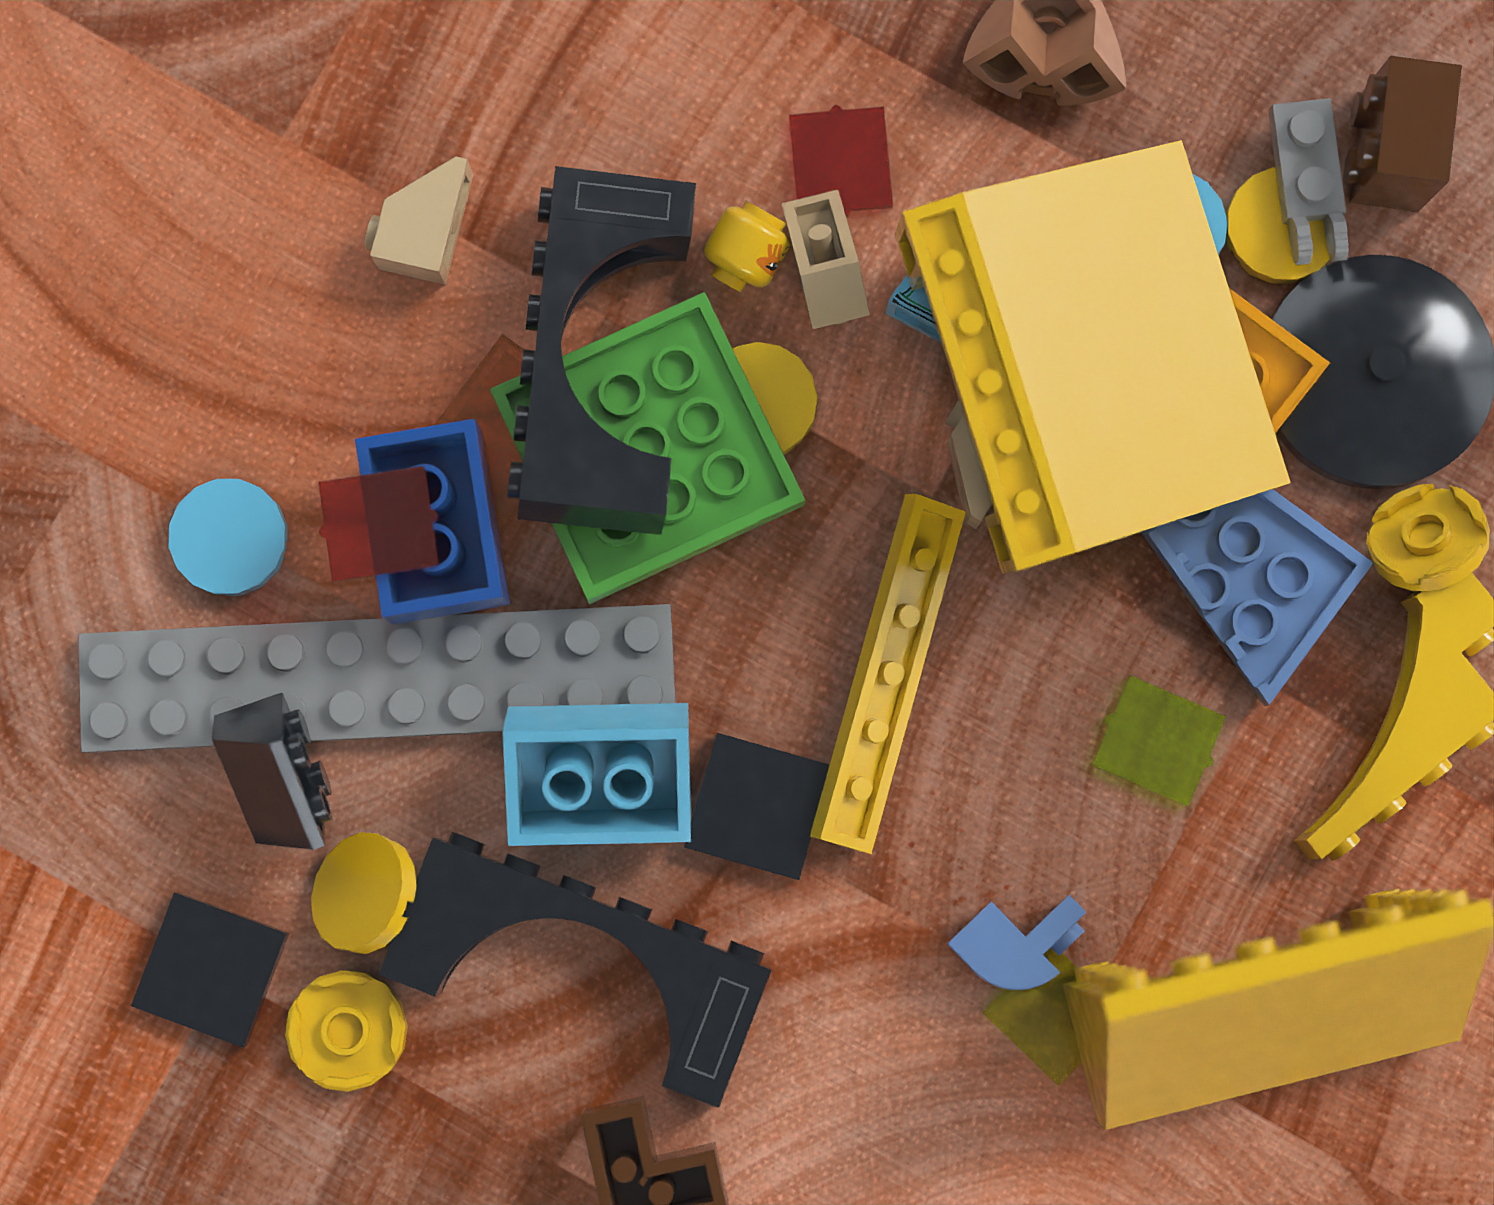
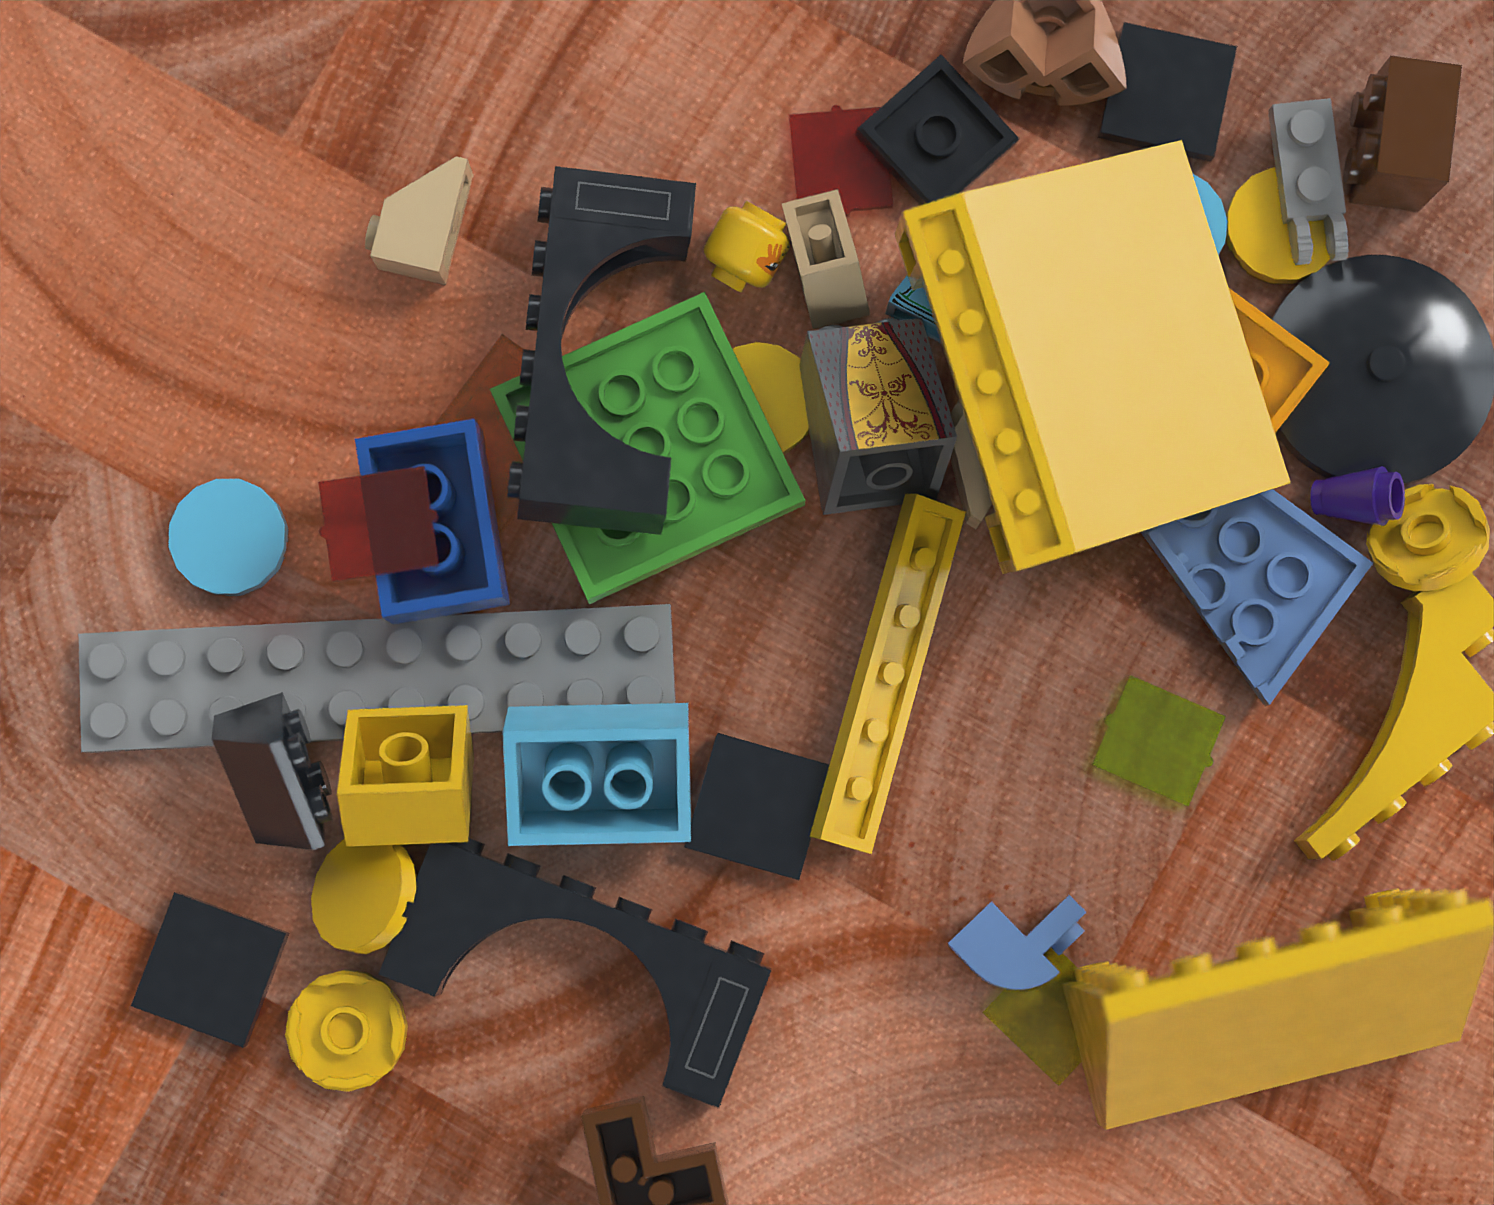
(406, 776): none -> yellow brick
(875, 414): none -> slope
(936, 134): none -> black tile
(1171, 91): none -> black tile
(1361, 496): none -> dark purple cone

